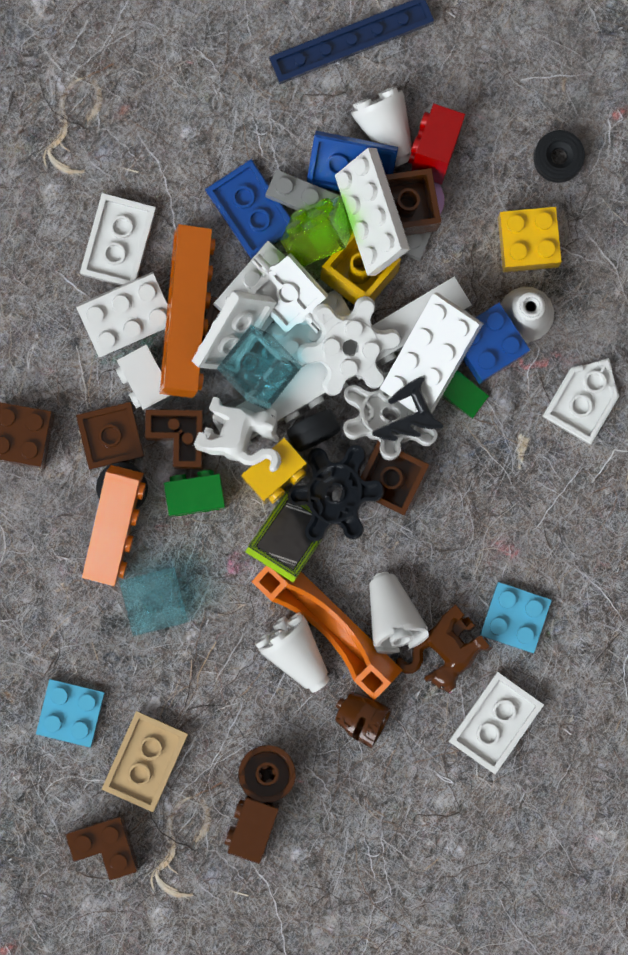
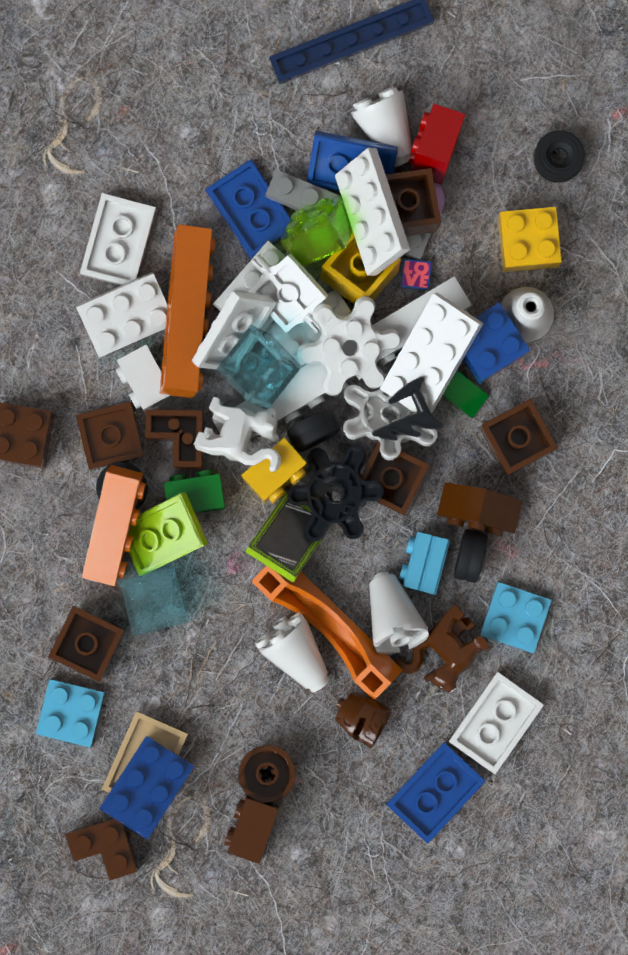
(87, 643): none -> reddish brown brick
(146, 787): none -> blue plate
(165, 534): none -> lime tile
(416, 274): none -> tile
(425, 563): none -> medium azure brick
(435, 792): none -> blue plate
(470, 556): none -> black tyre
(479, 509): none -> reddish brown brick
(518, 437): none -> reddish brown brick
(584, 400): white tile -> none

